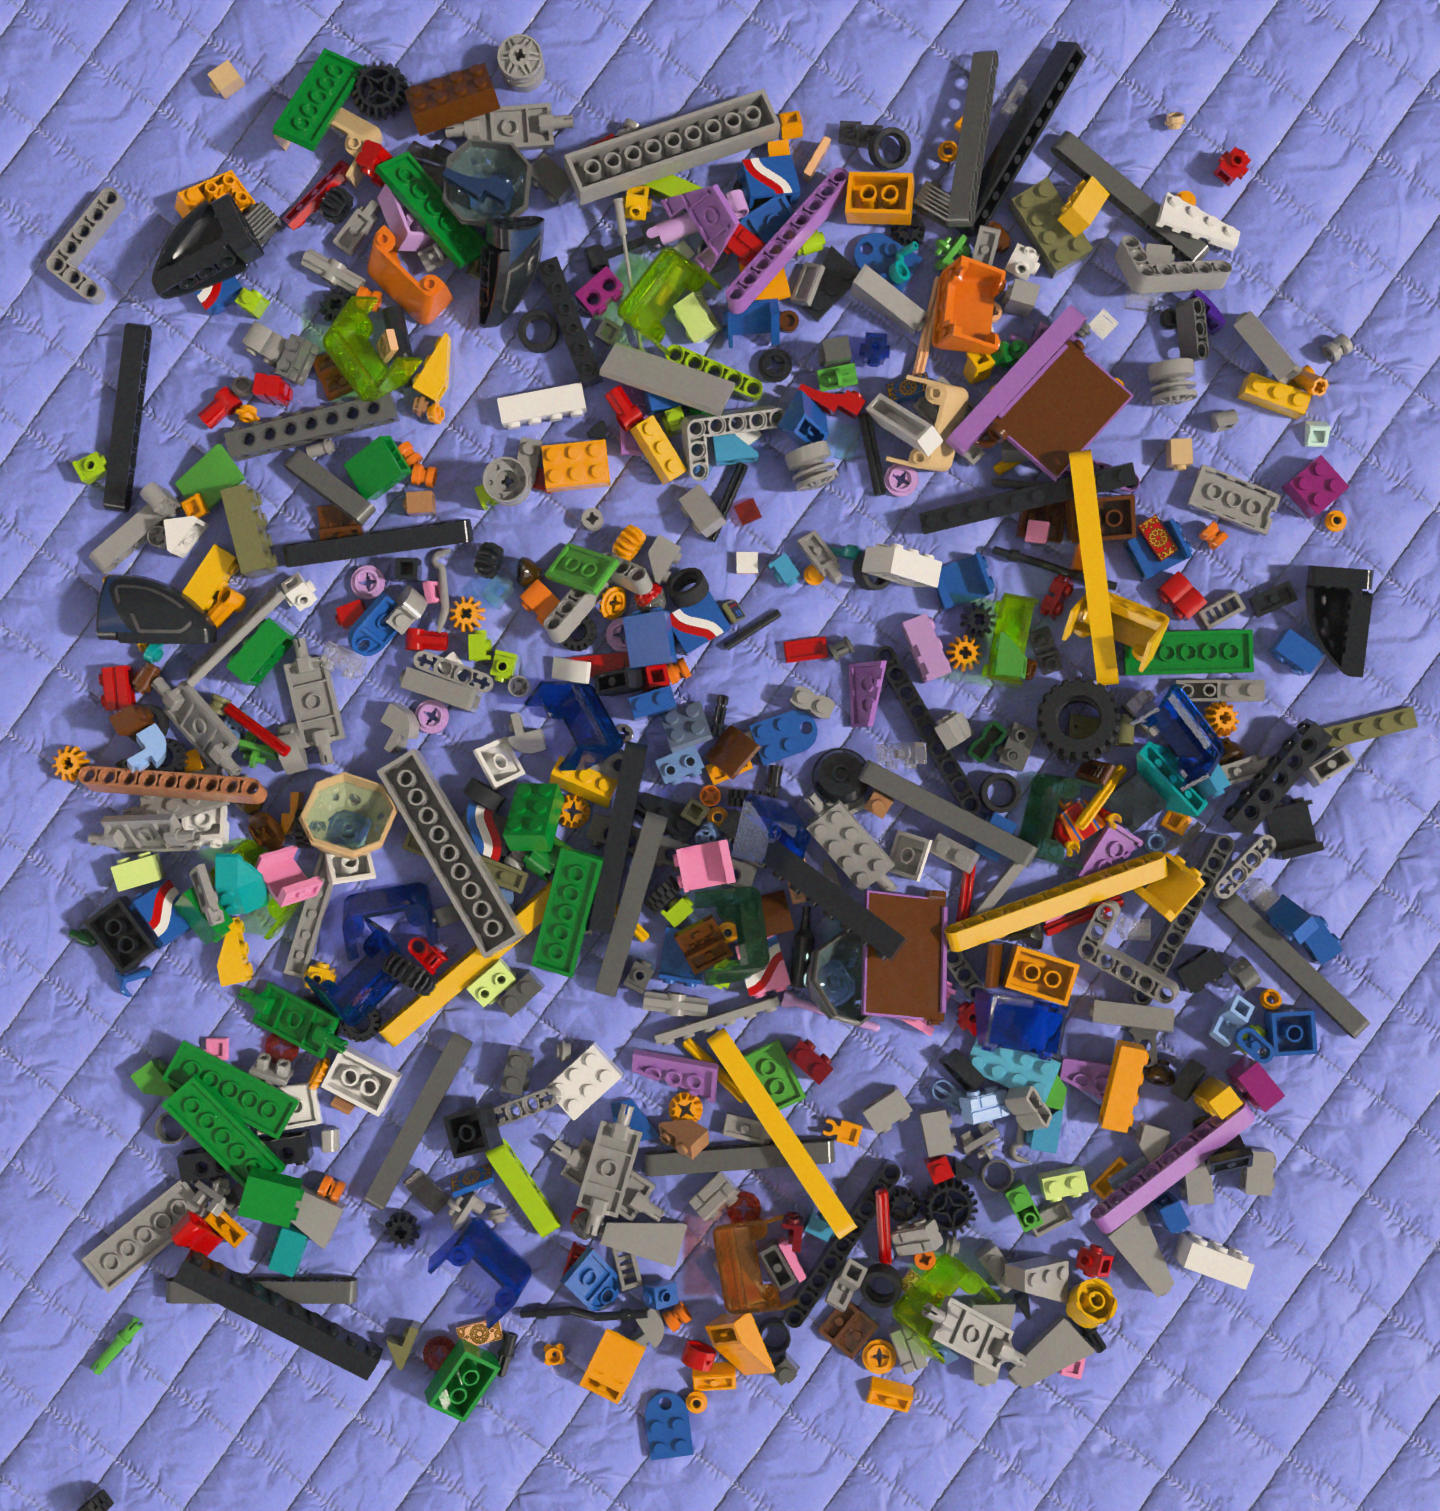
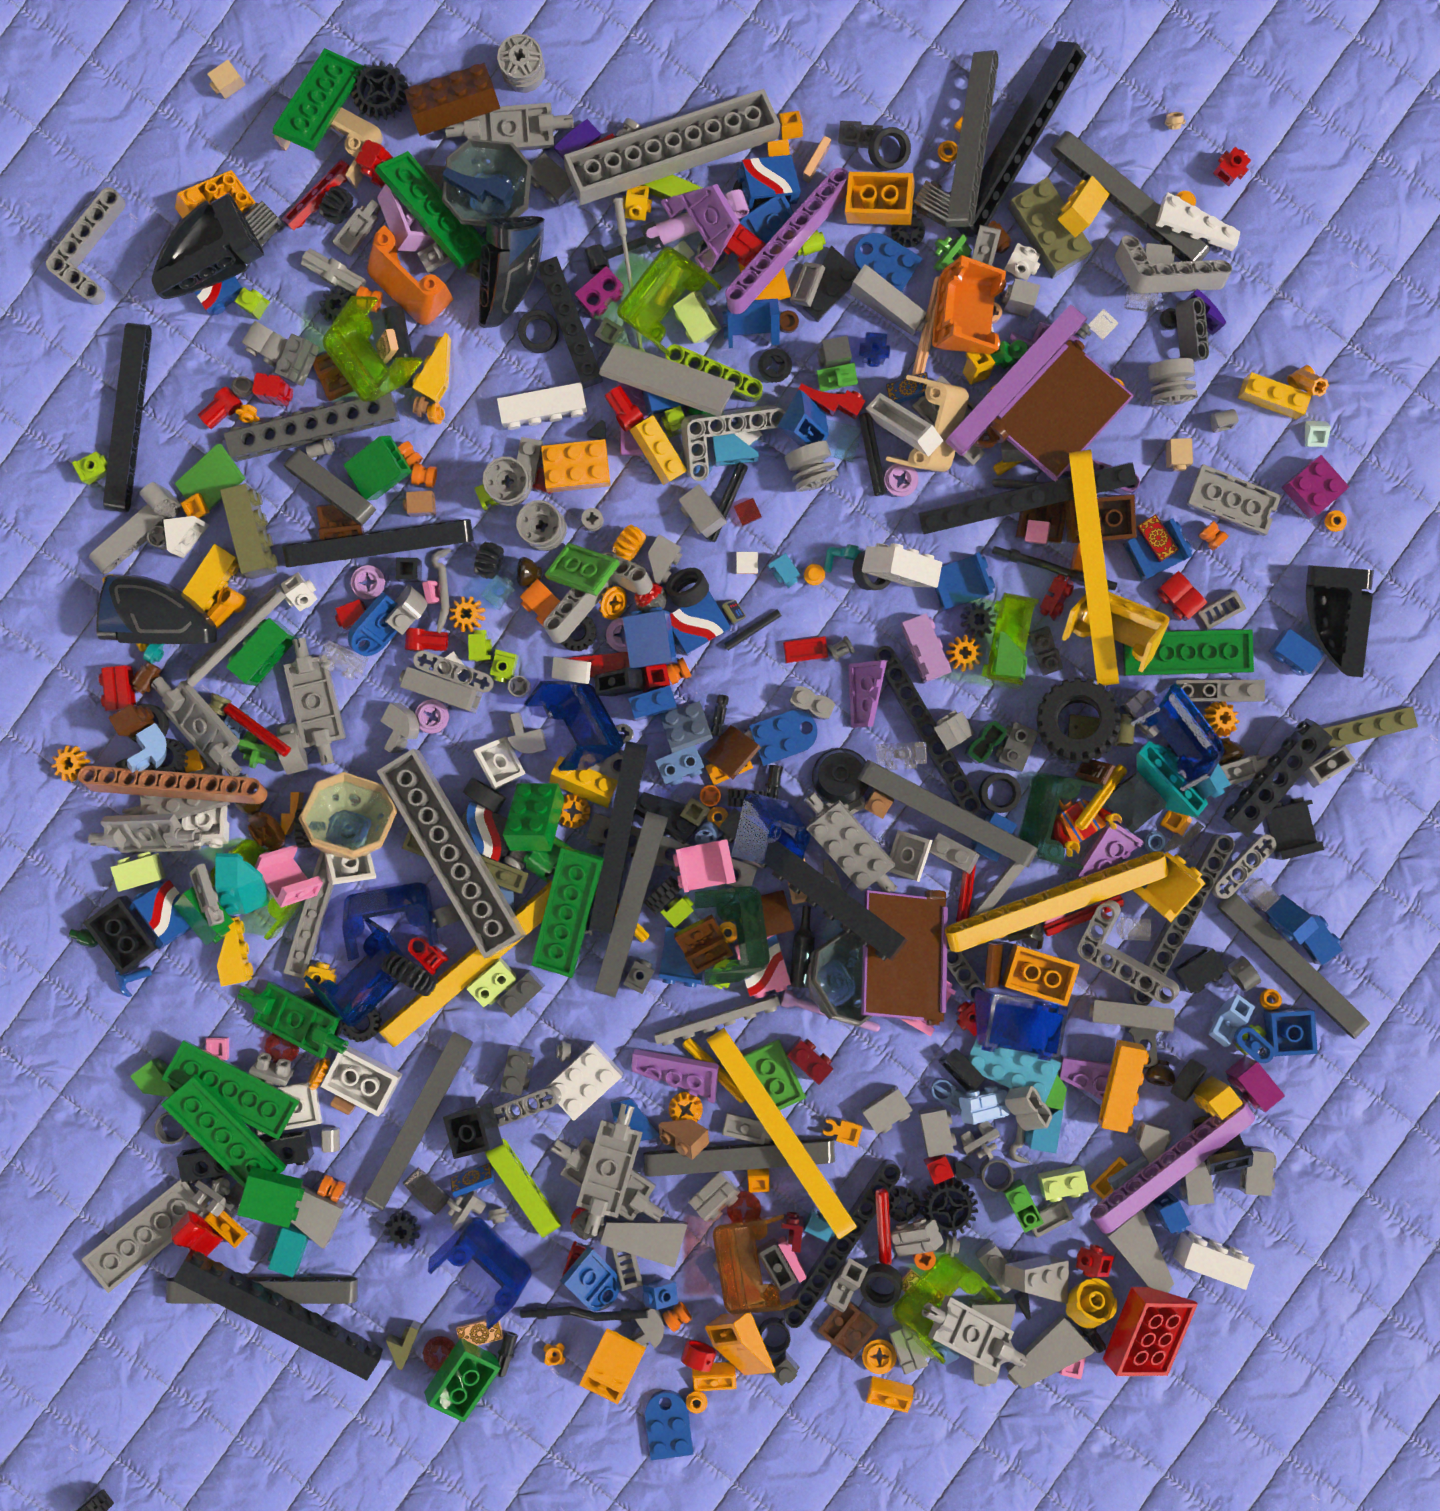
(122, 1339): bright green pin -> none
(425, 155): clear smoke slope -> none
(530, 522): none -> light grey wheel
(578, 138): none -> dark purple slope
(675, 1004): light grey piece -> none
(758, 1180): none -> light orange slope
(820, 556): light grey hinge -> none
(899, 271): teal plate -> none
(1010, 105): clear plate -> none
(1030, 669): reddish brown tile -> none
(1148, 1333): none -> red slope
(1267, 347): light grey slope -> none
(1272, 599): black plate -> none
(1337, 348): light grey wheel -> none

